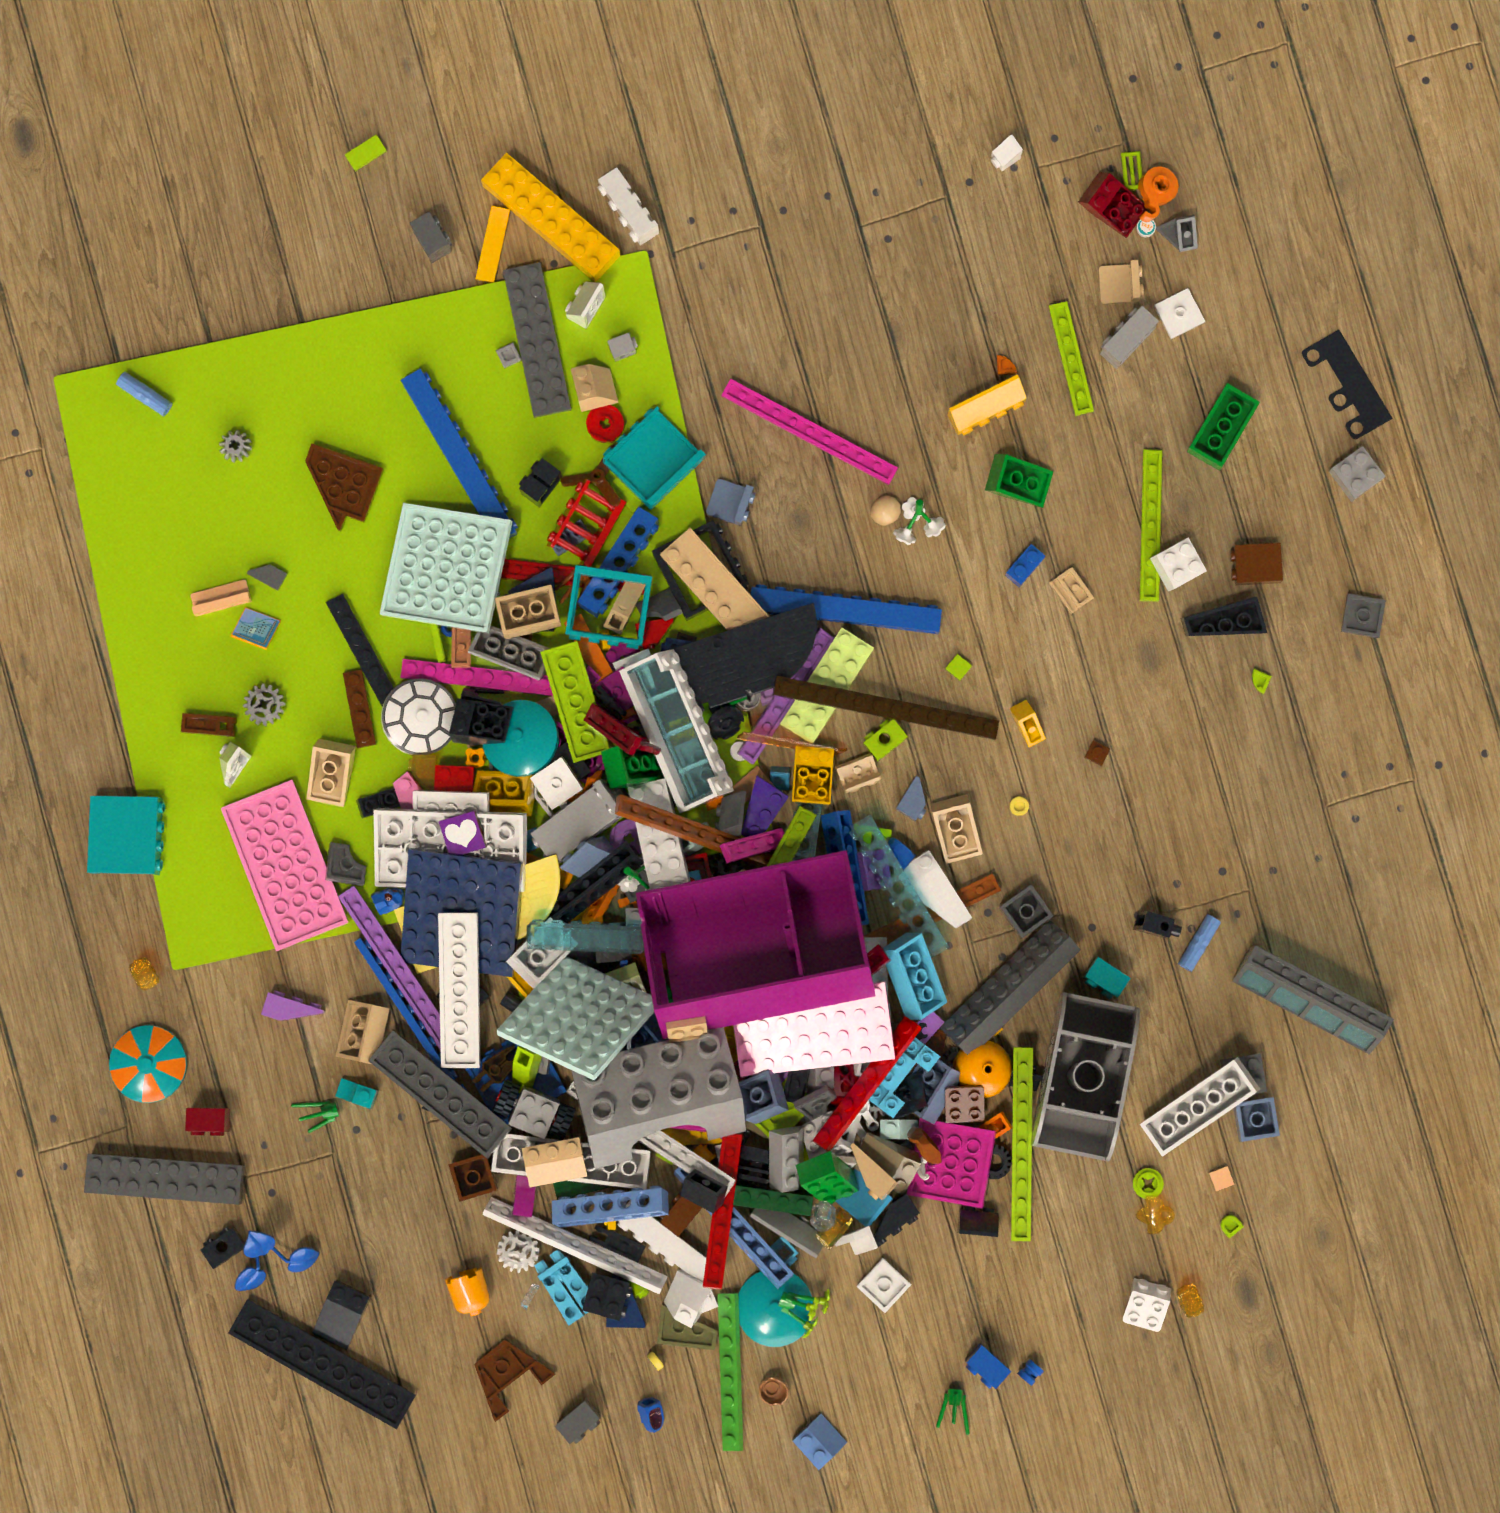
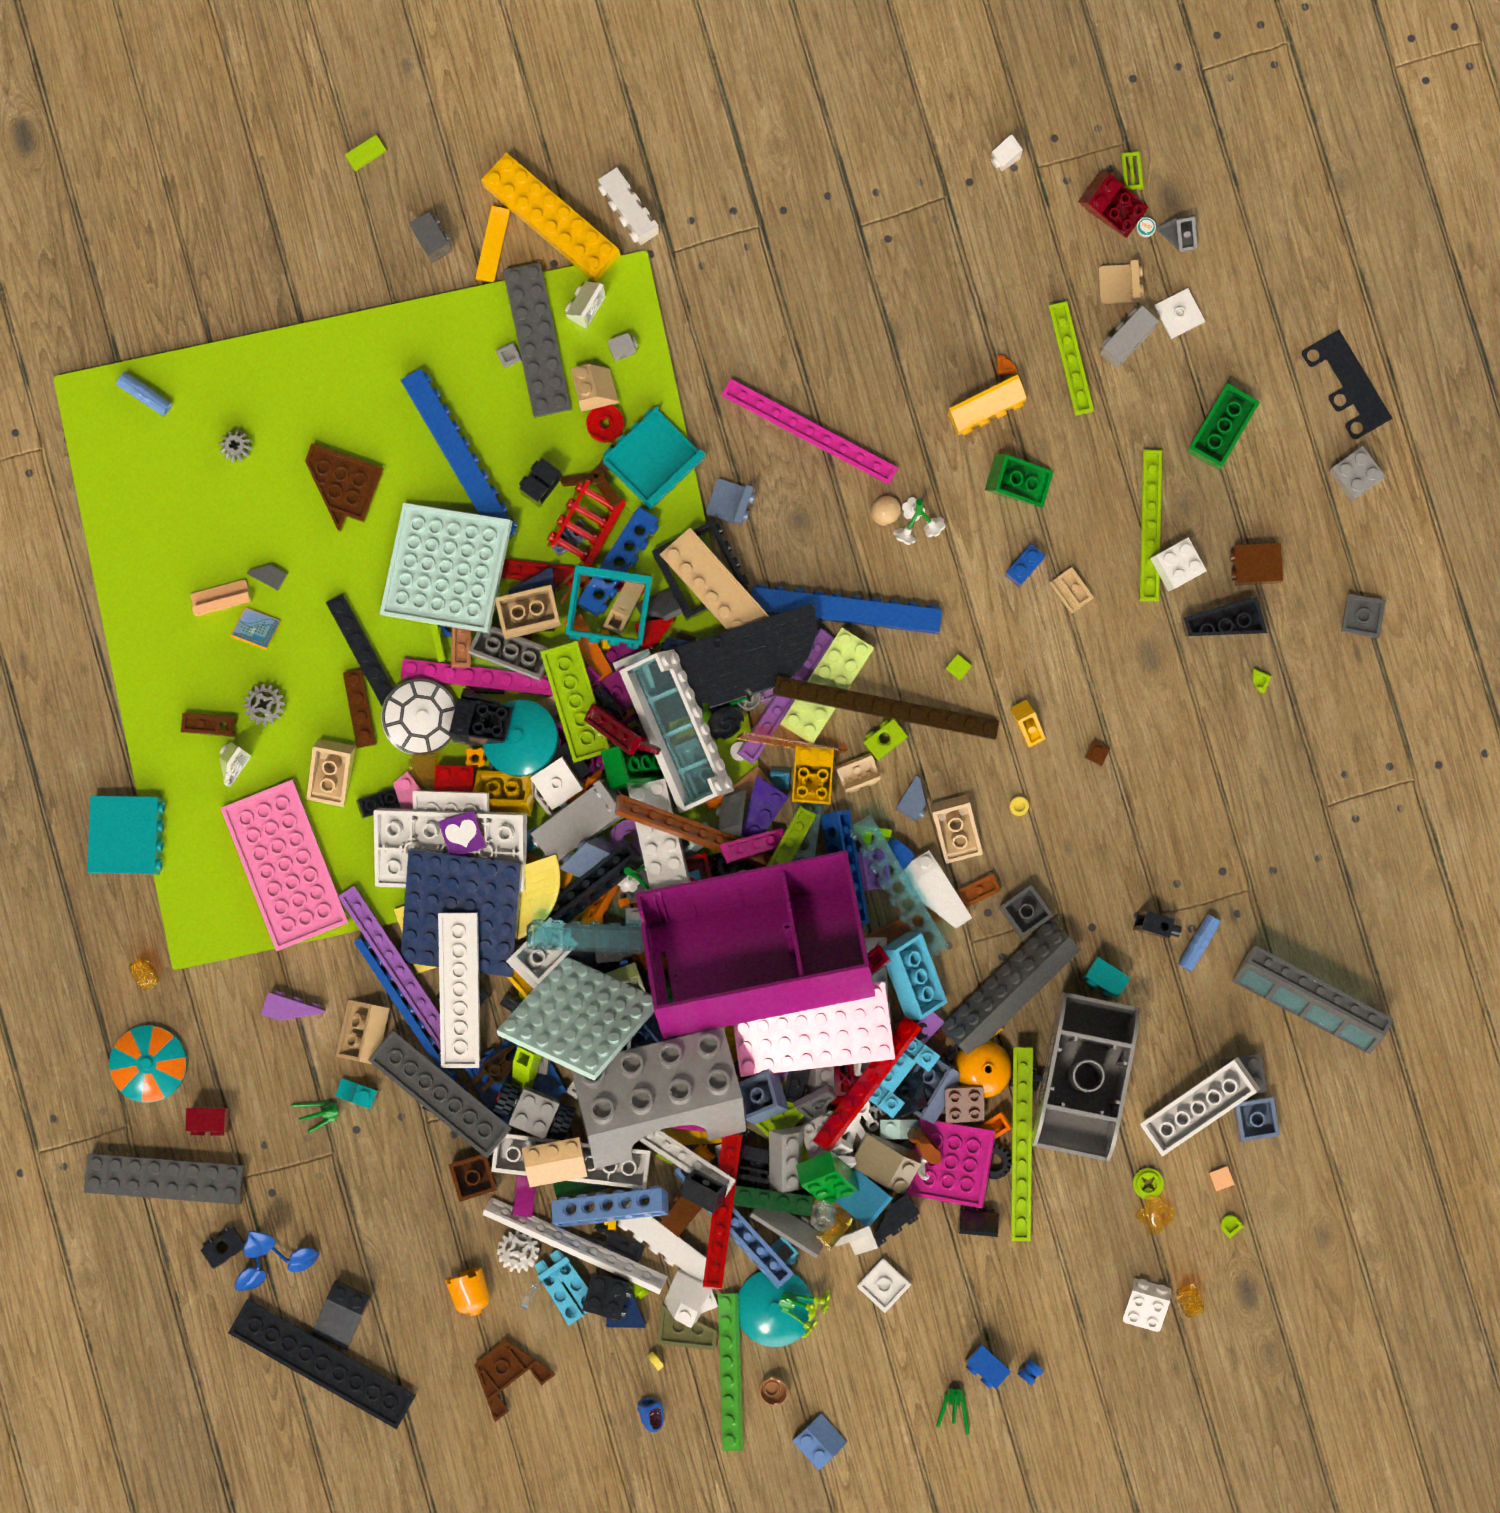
(342, 866): dark grey tile -> none
(388, 900): blue rock -> none
(578, 1421): dark grey brick -> none
(686, 1029): tan plate -> none
(874, 1176): tan slope -> none
(1154, 197): orange piece -> none

